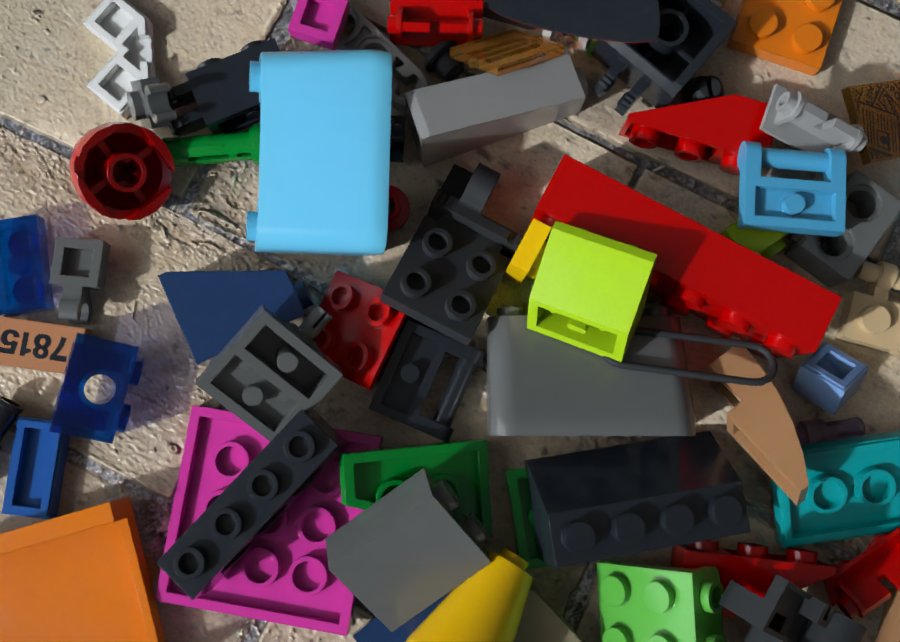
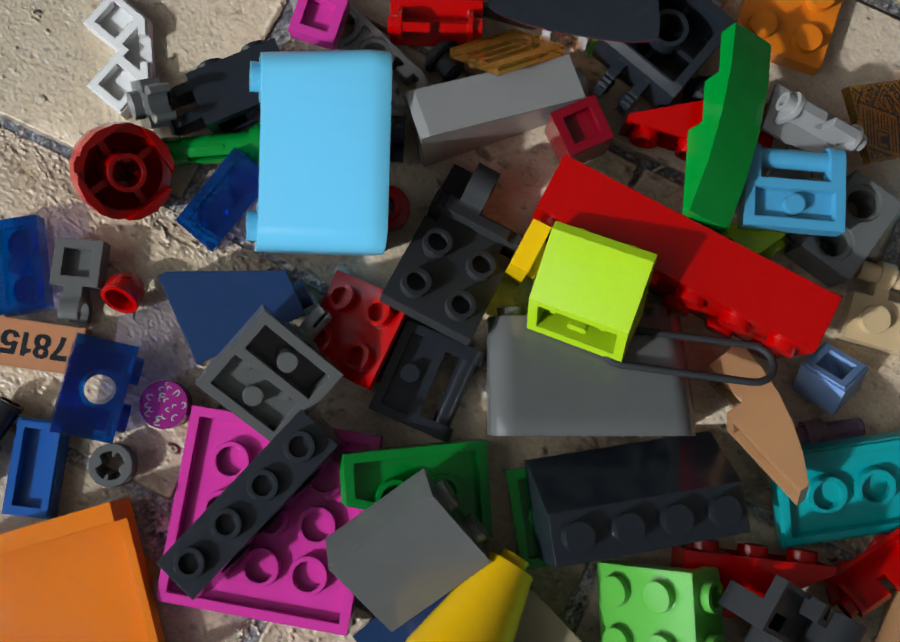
(99, 460): none -> dark grey bush
(123, 292): none -> red hinge
(165, 404): none -> magenta tile
(222, 200): none -> clear blue plate
(579, 131): none -> dark red panel
(726, 139): none -> green slope

